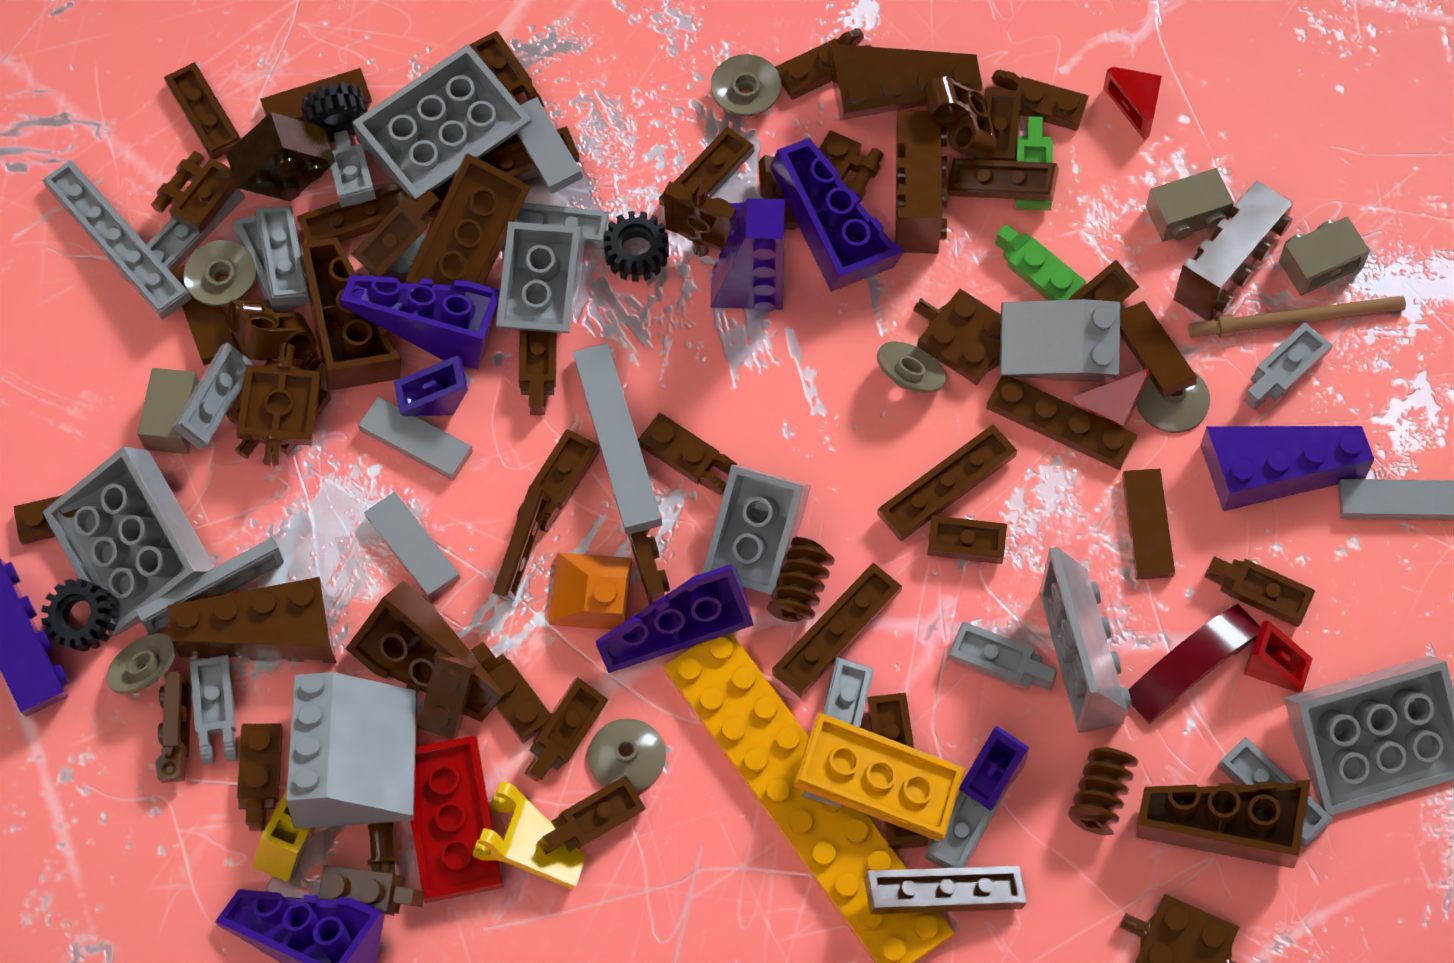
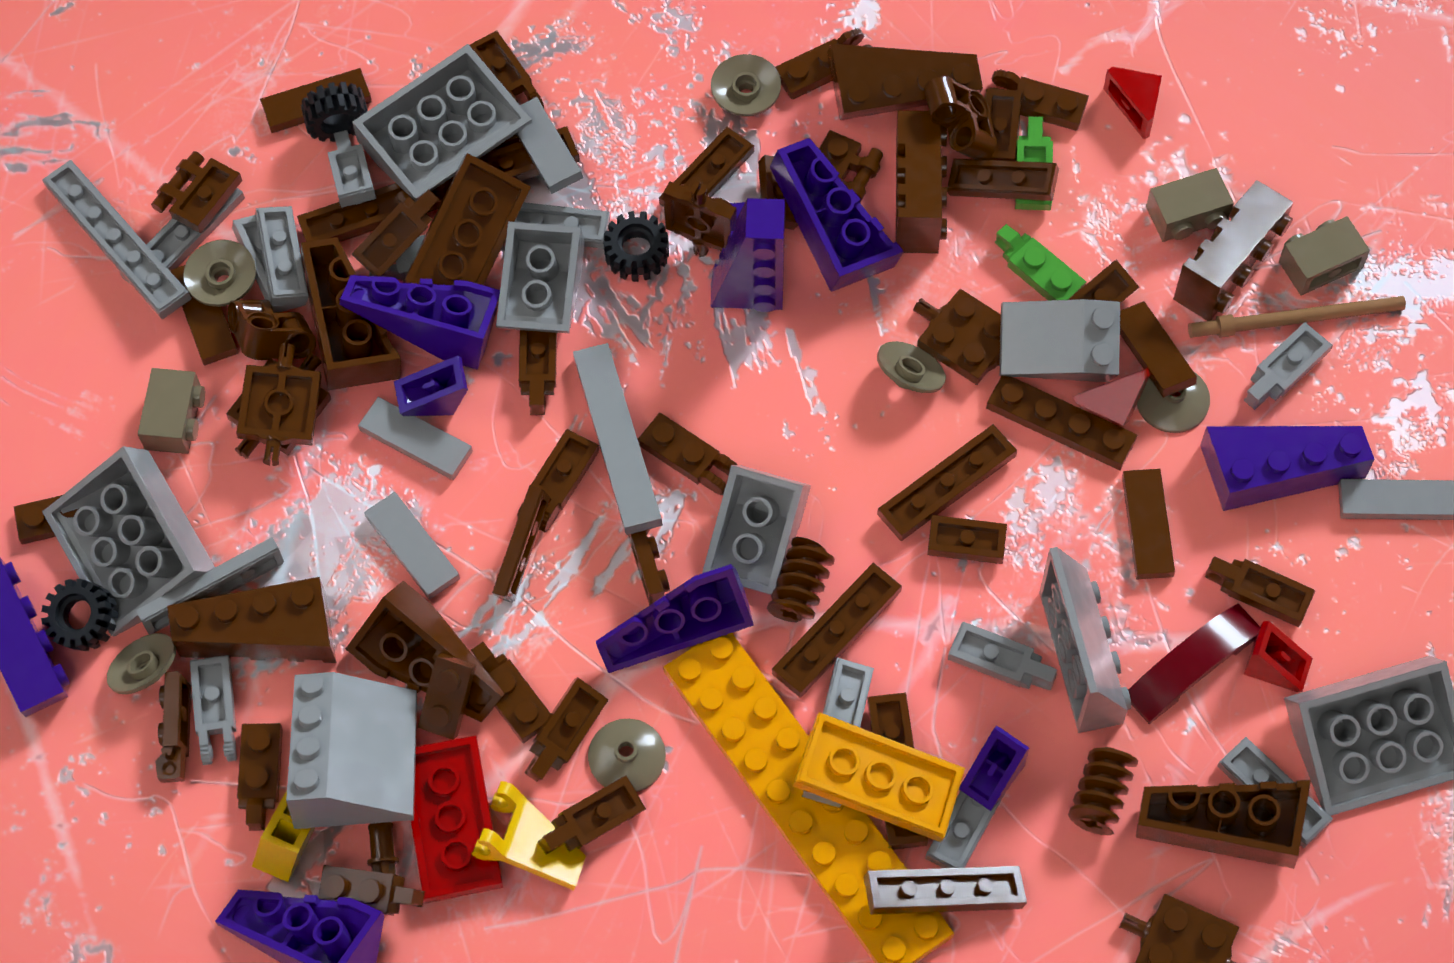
(202, 110): reddish brown tile -> none
(212, 396): light grey tile -> none
(280, 157): dark brown brick -> none
(590, 591): orange slope -> none

